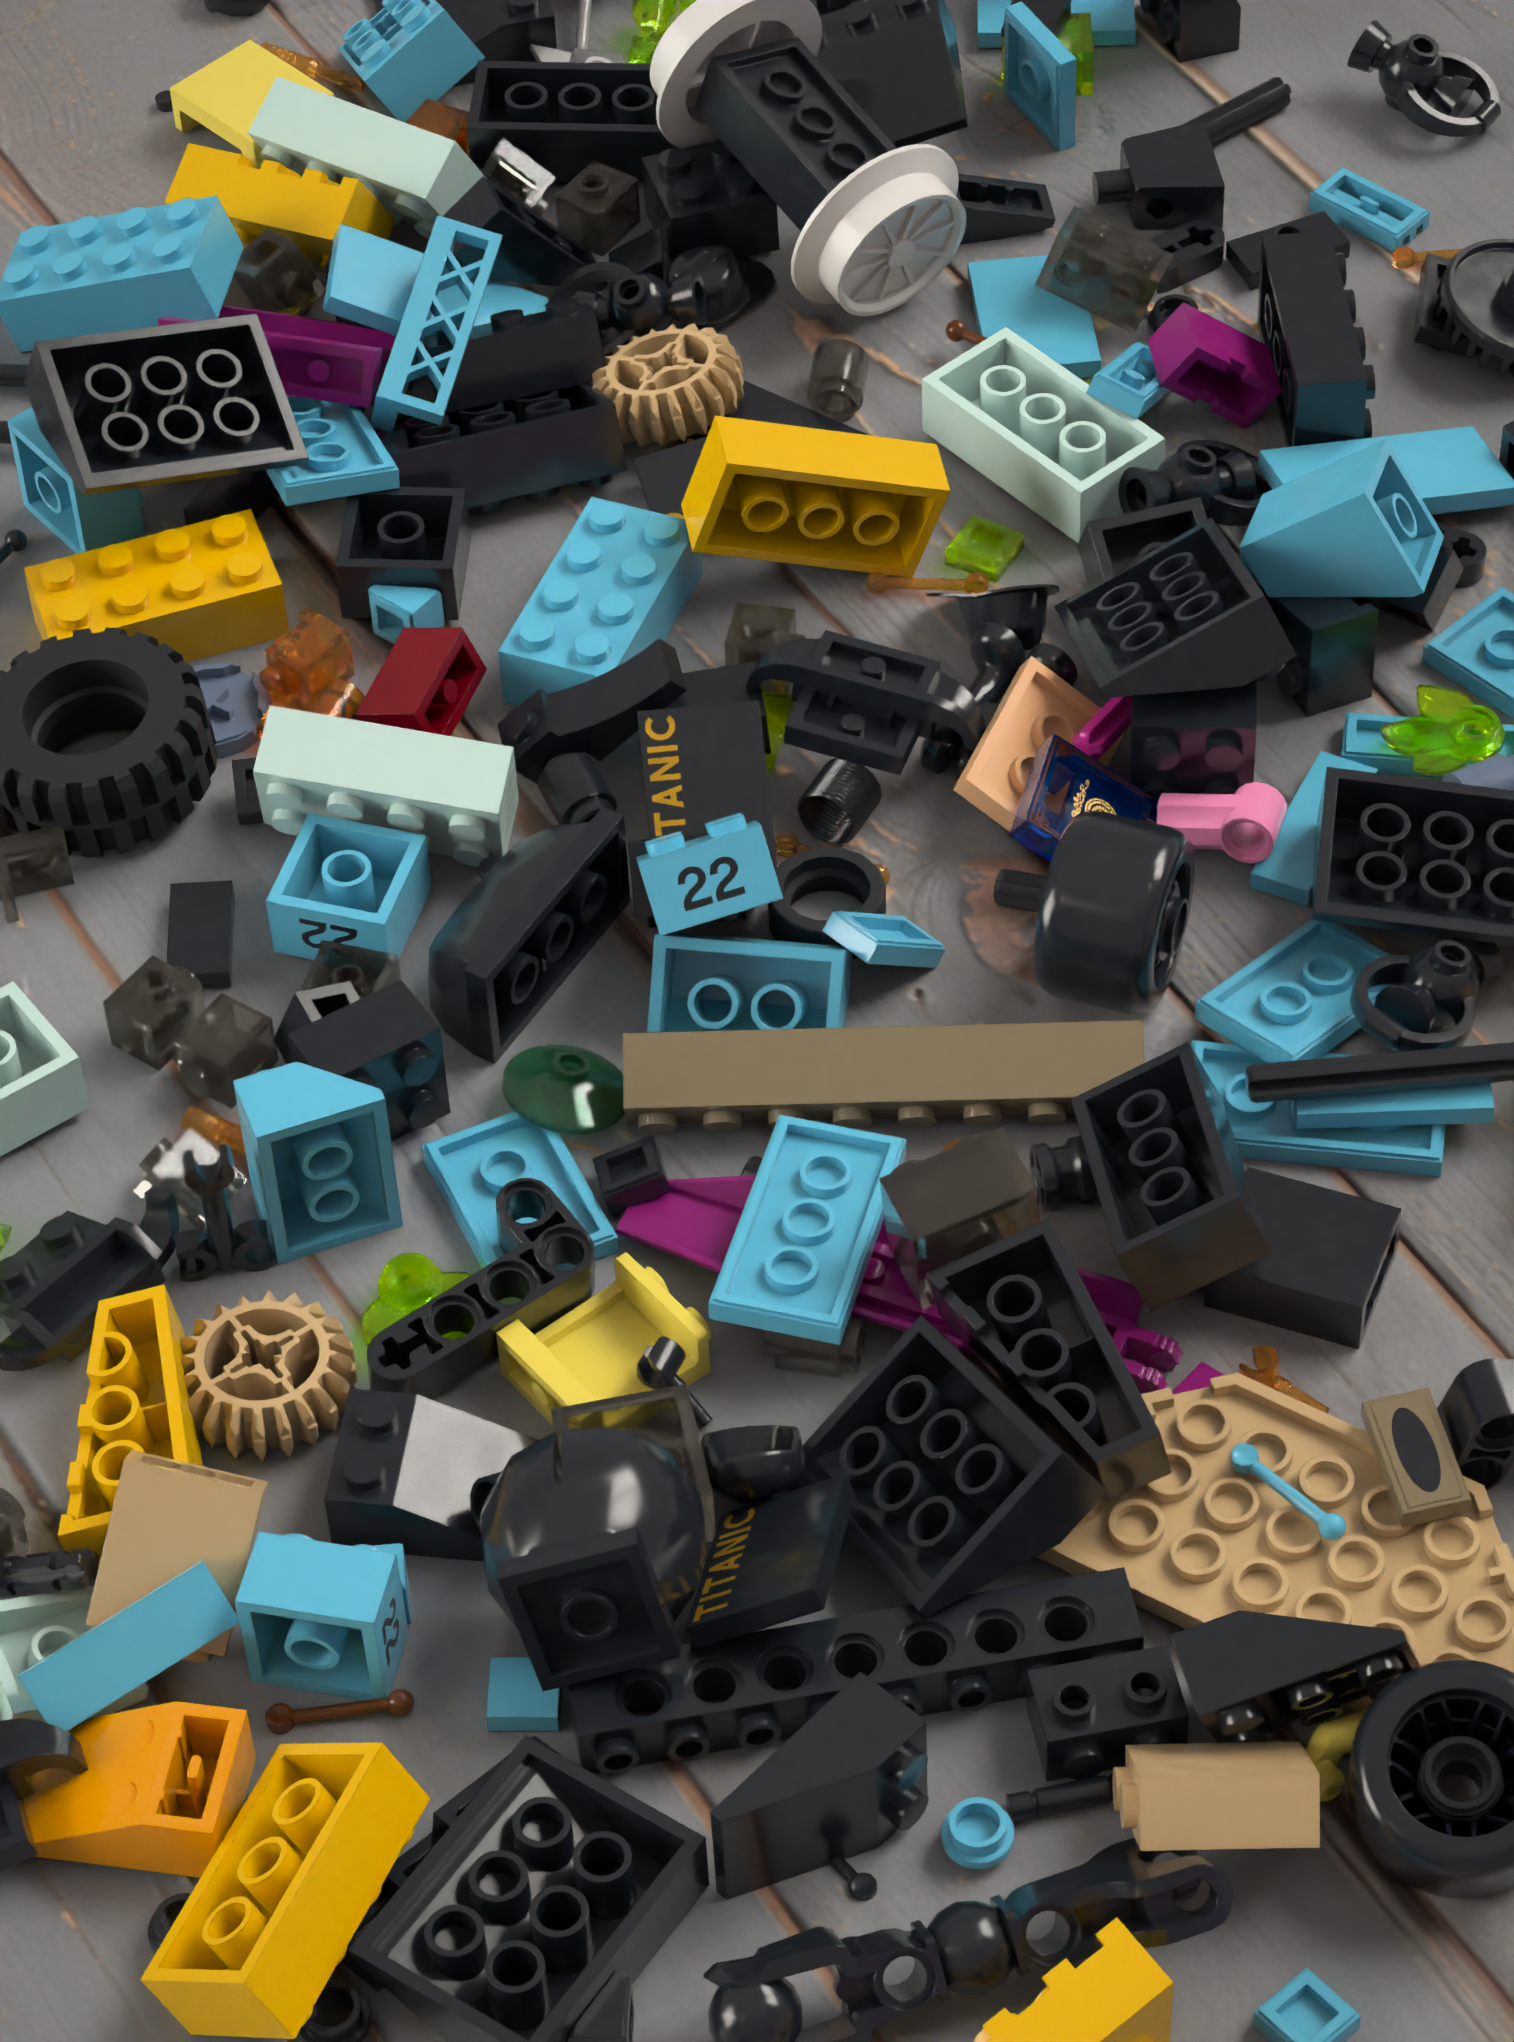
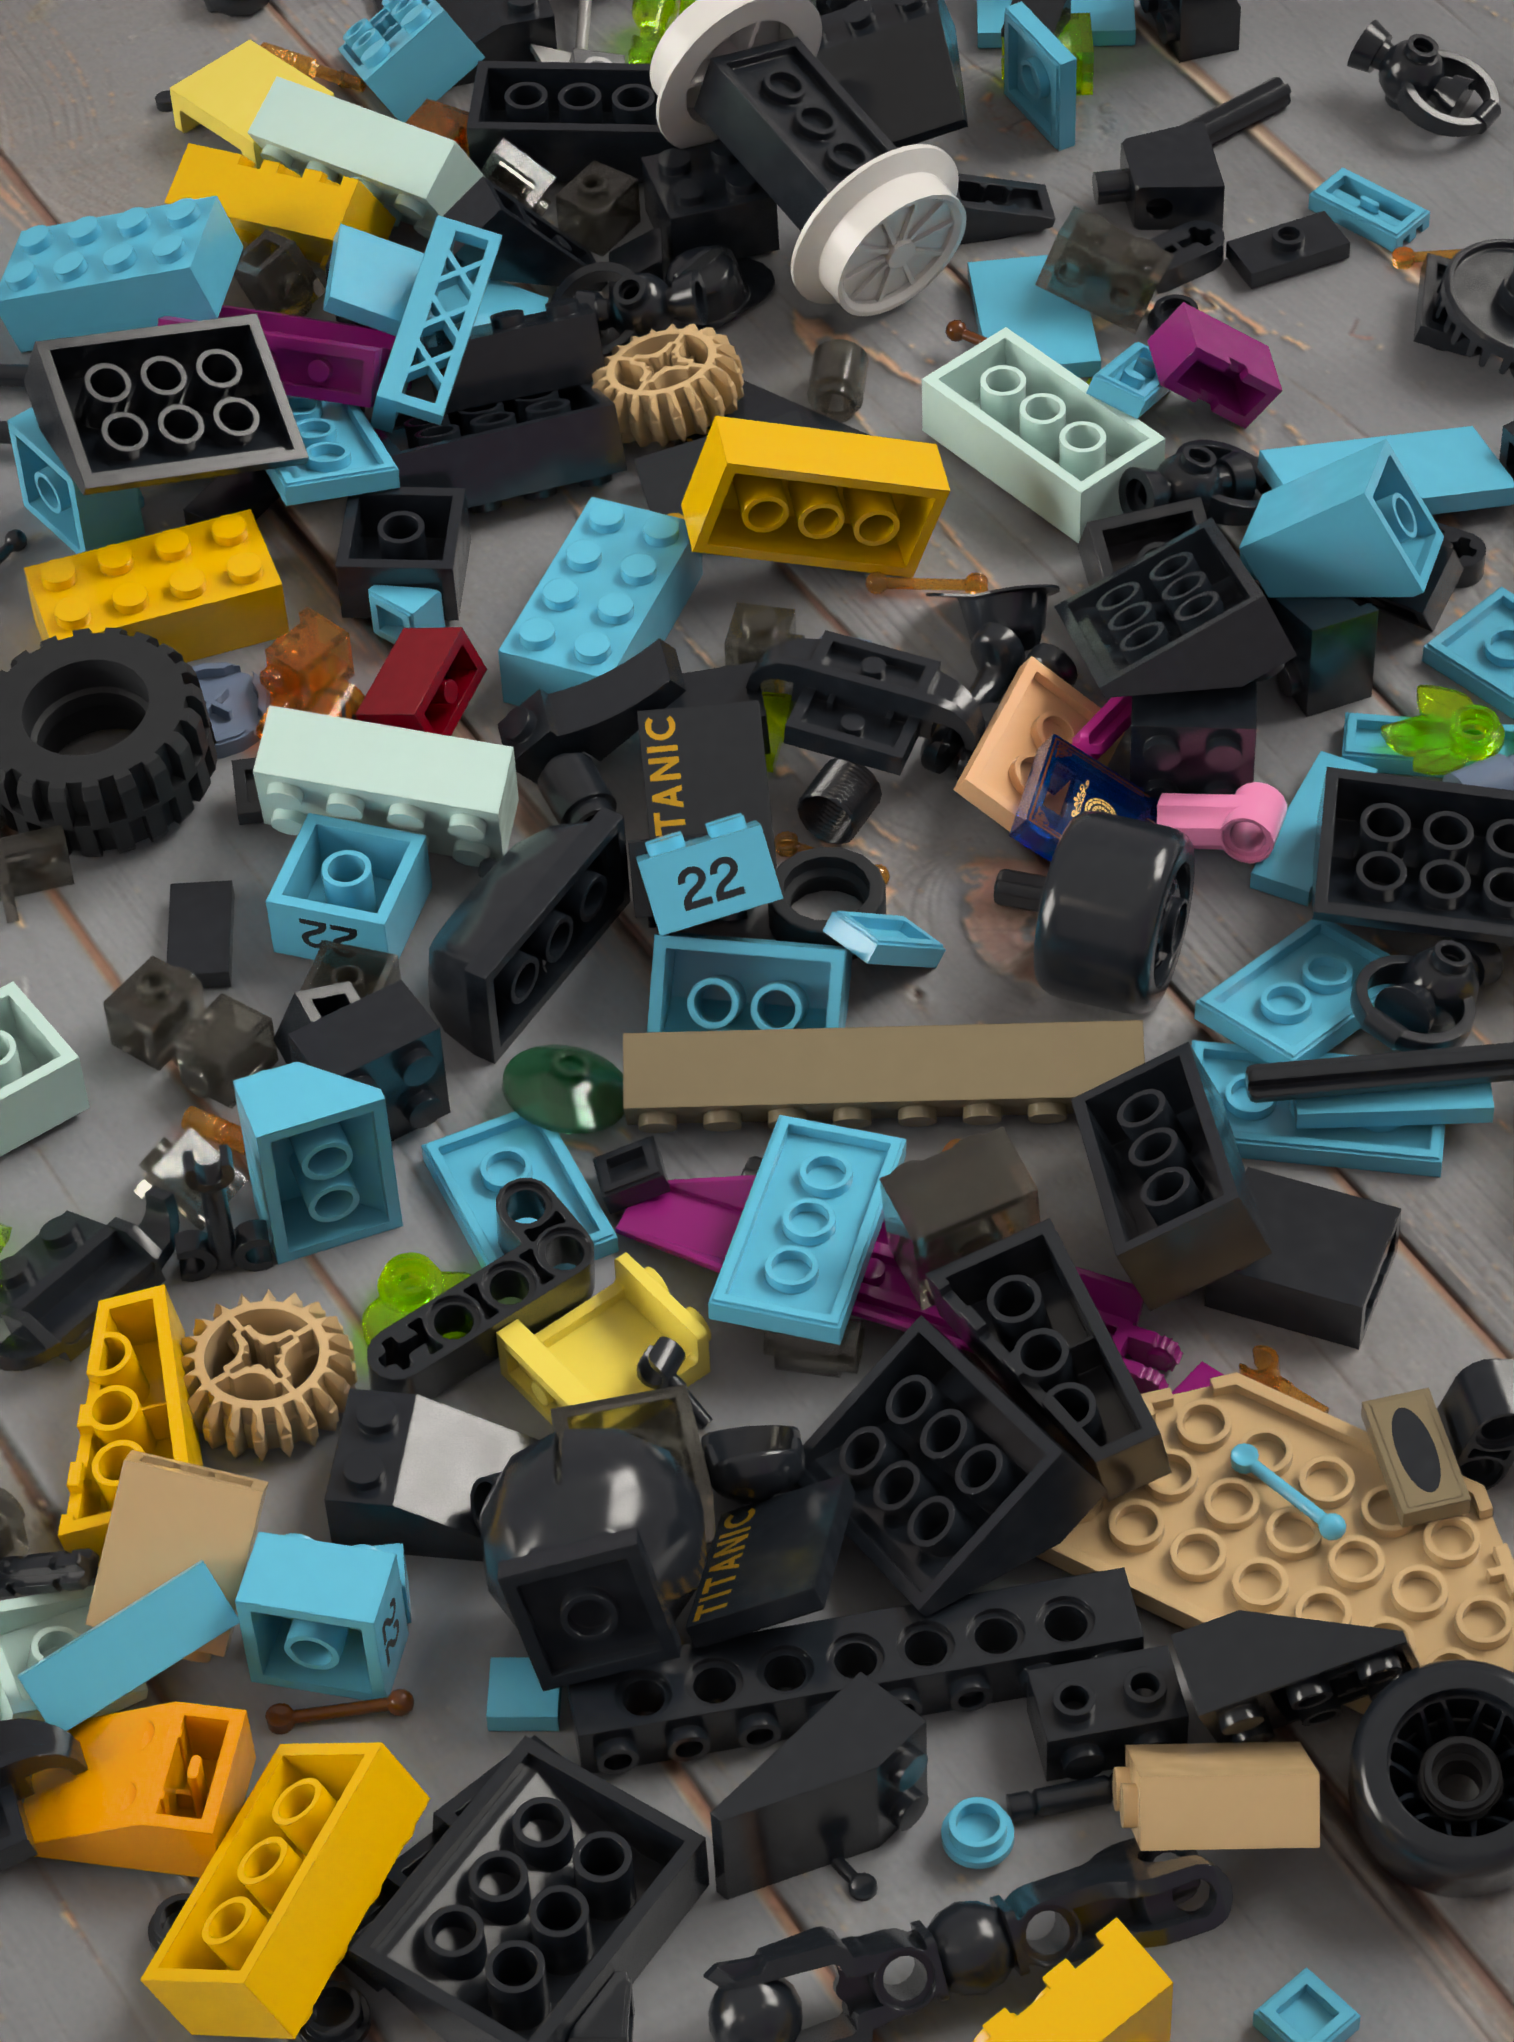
(984, 548): clear neon green tile -> none
(1062, 1172): black wheel -> none
(1313, 340): black brick -> none
(1328, 1747): light yellow arm -> none

